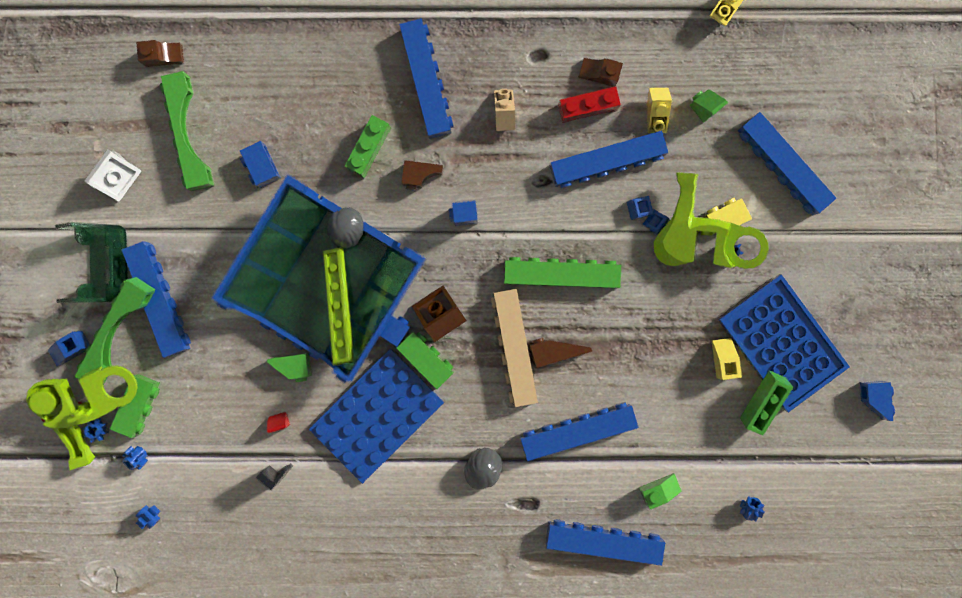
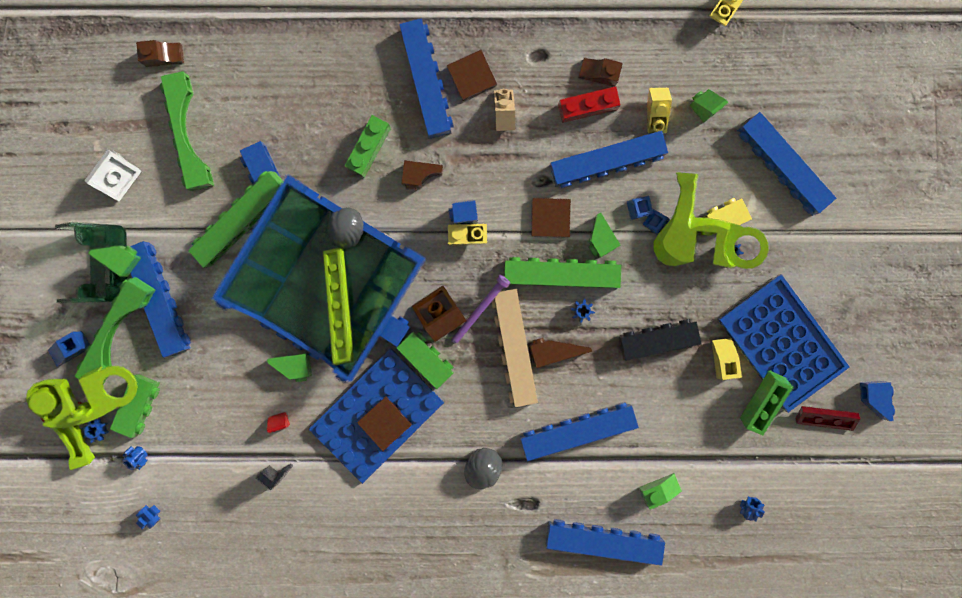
(117, 258): none -> bright green slope
(236, 221): none -> bright green brick
(384, 423): none -> reddish brown tile
(467, 234): none -> light yellow slope
(471, 75): none -> reddish brown tile
(502, 282): none -> medium lavender bar
(550, 217): none -> reddish brown tile
(586, 307): none -> blue gear
(602, 237): none -> bright green slope
(659, 340): none -> black brick
(827, 418): none -> dark red plate

